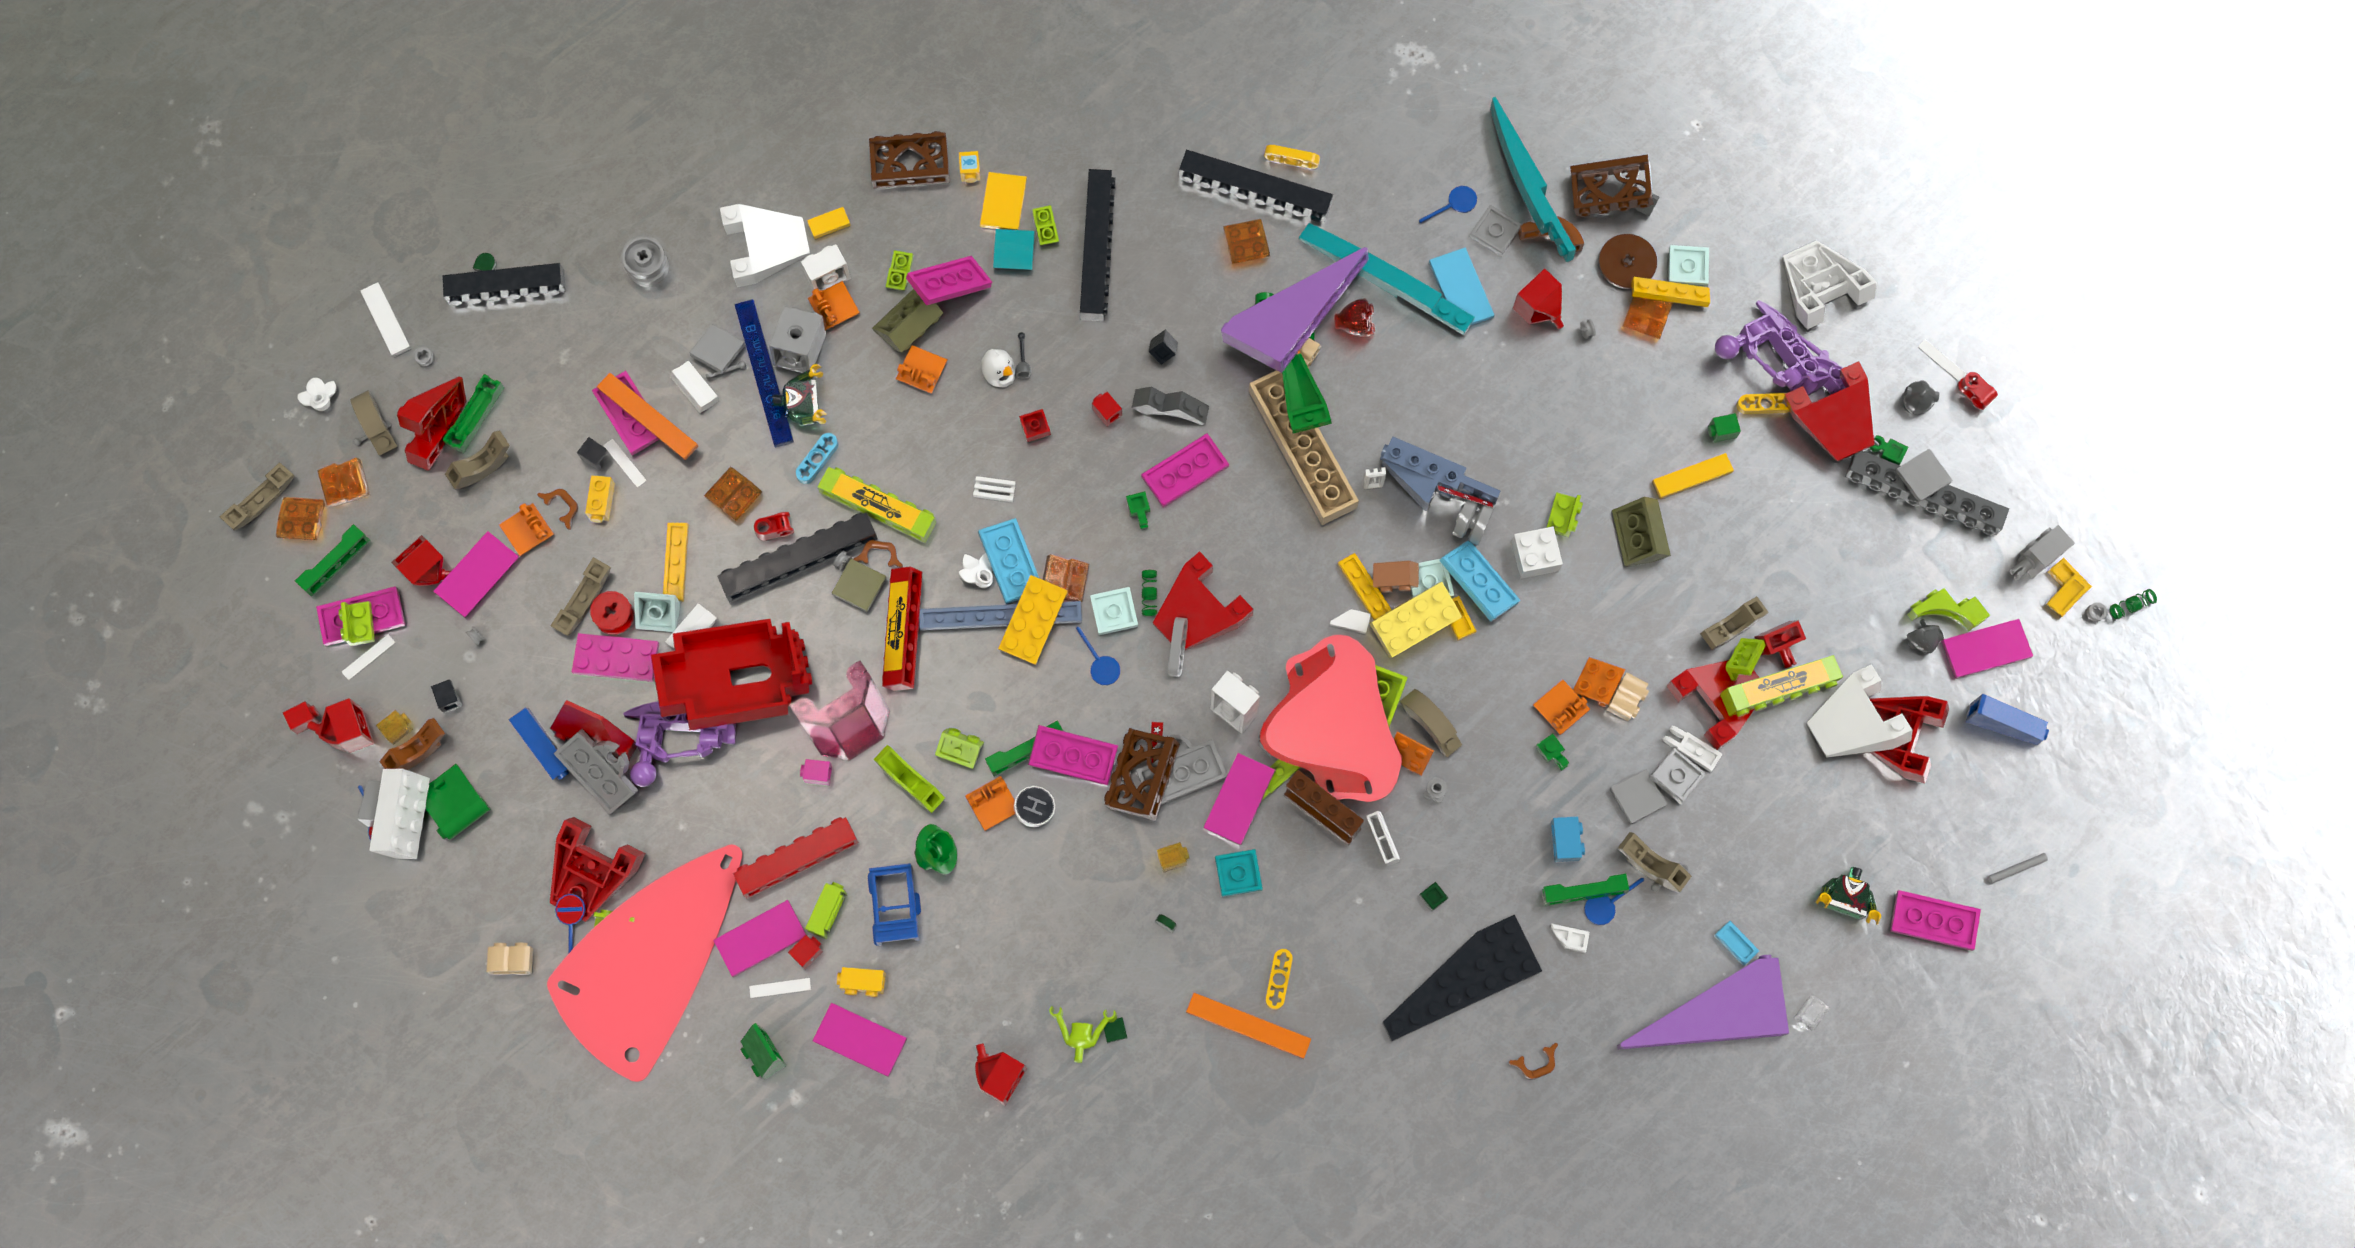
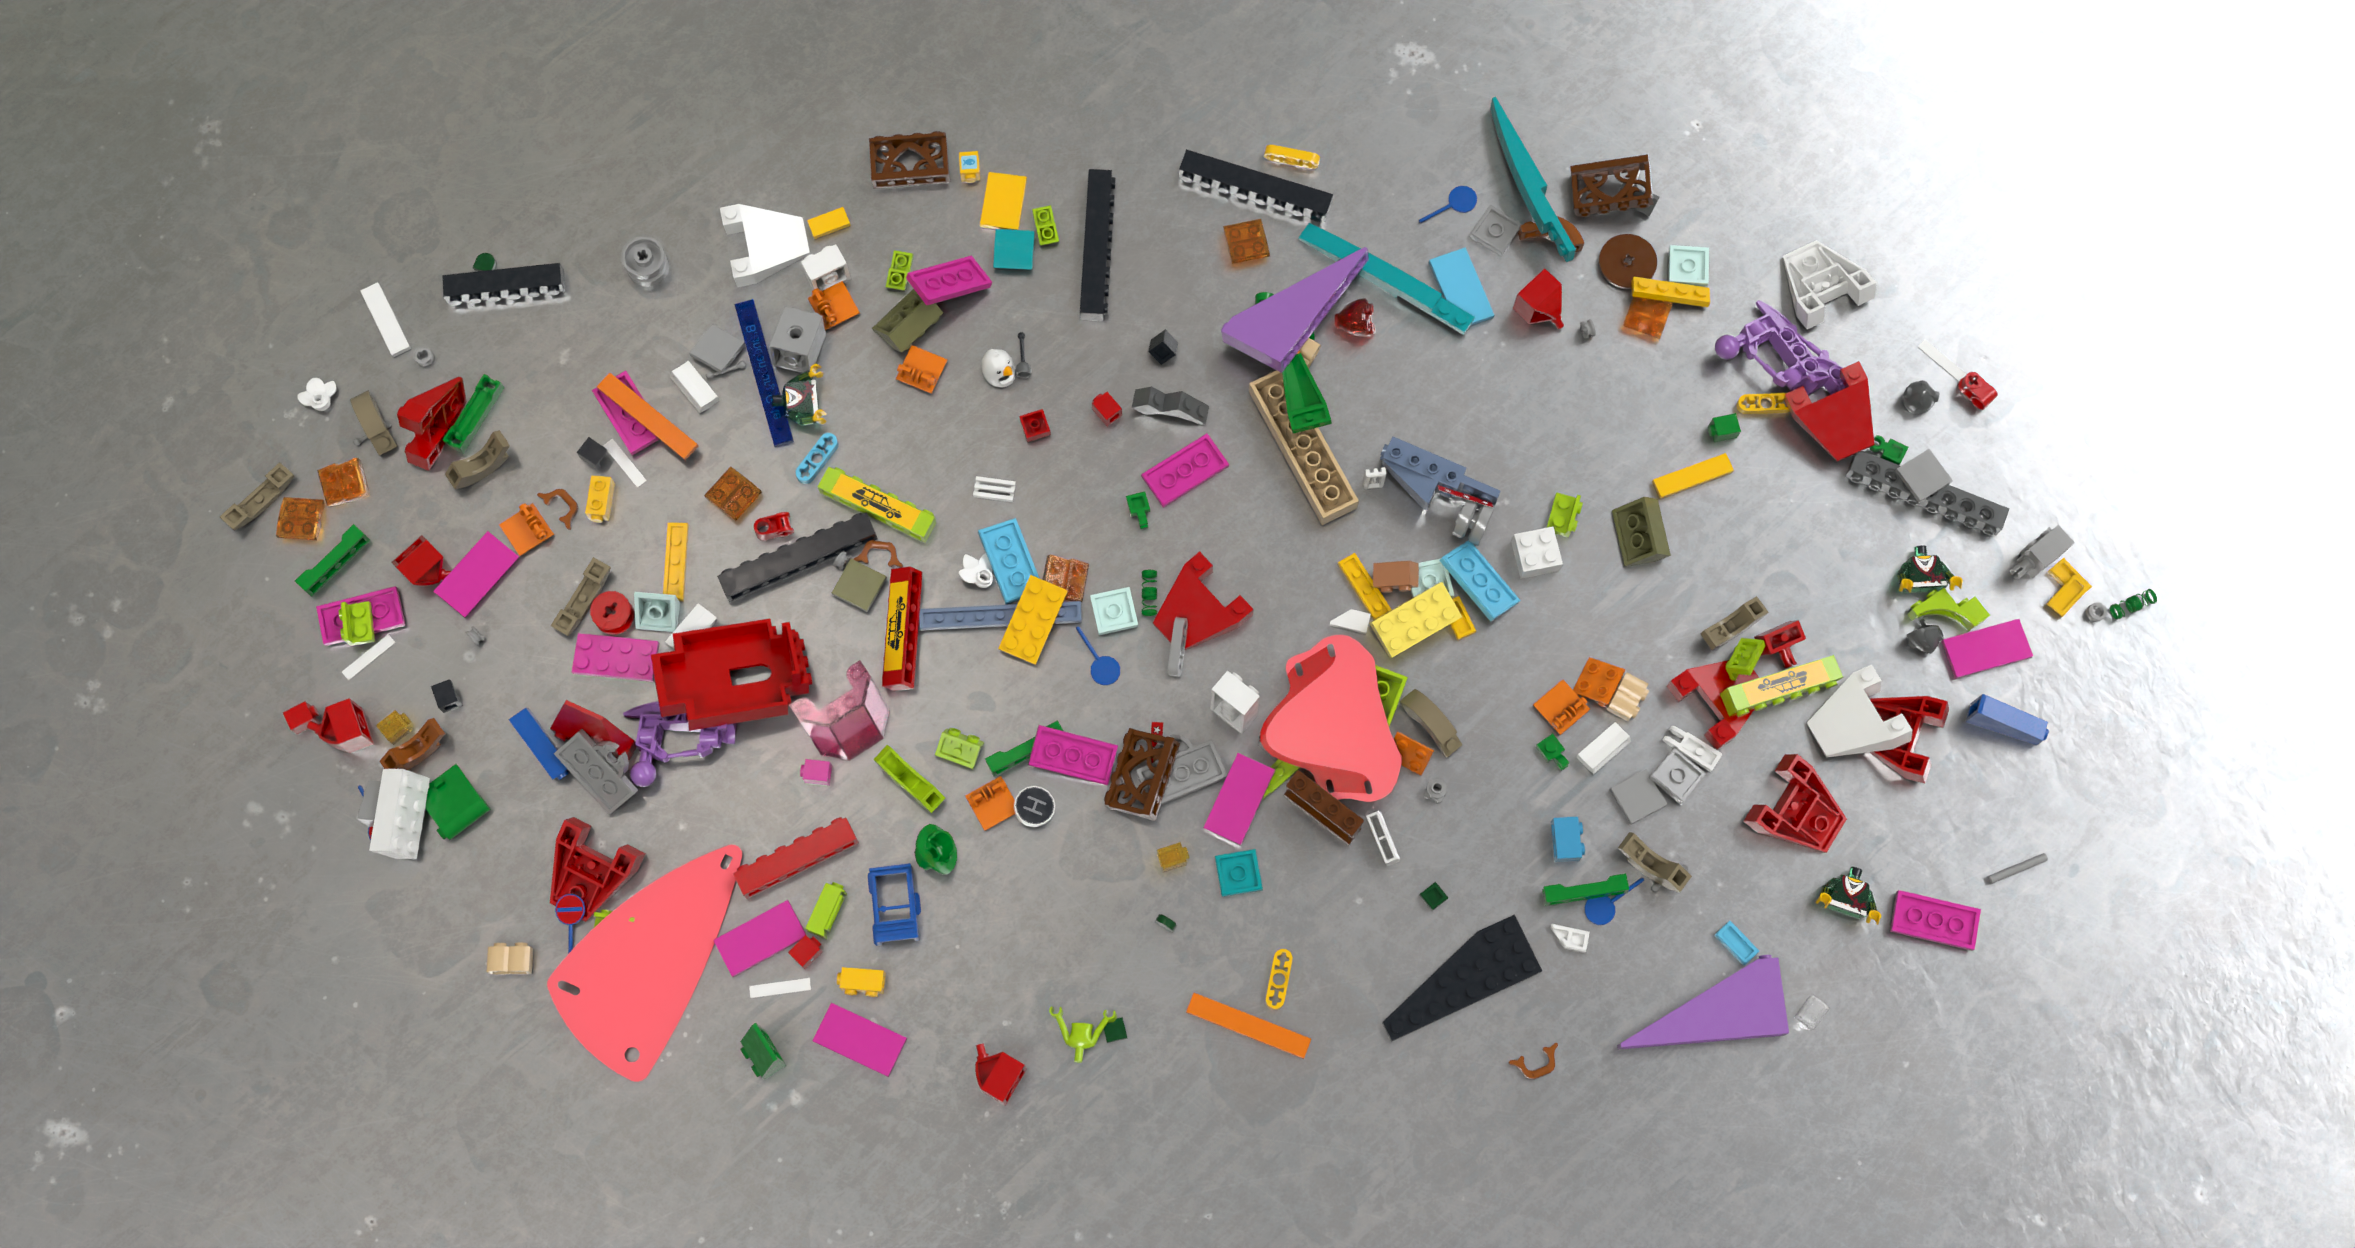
(1604, 748): none -> white piece
(1804, 812): none -> red wedge
(1926, 573): none -> torso

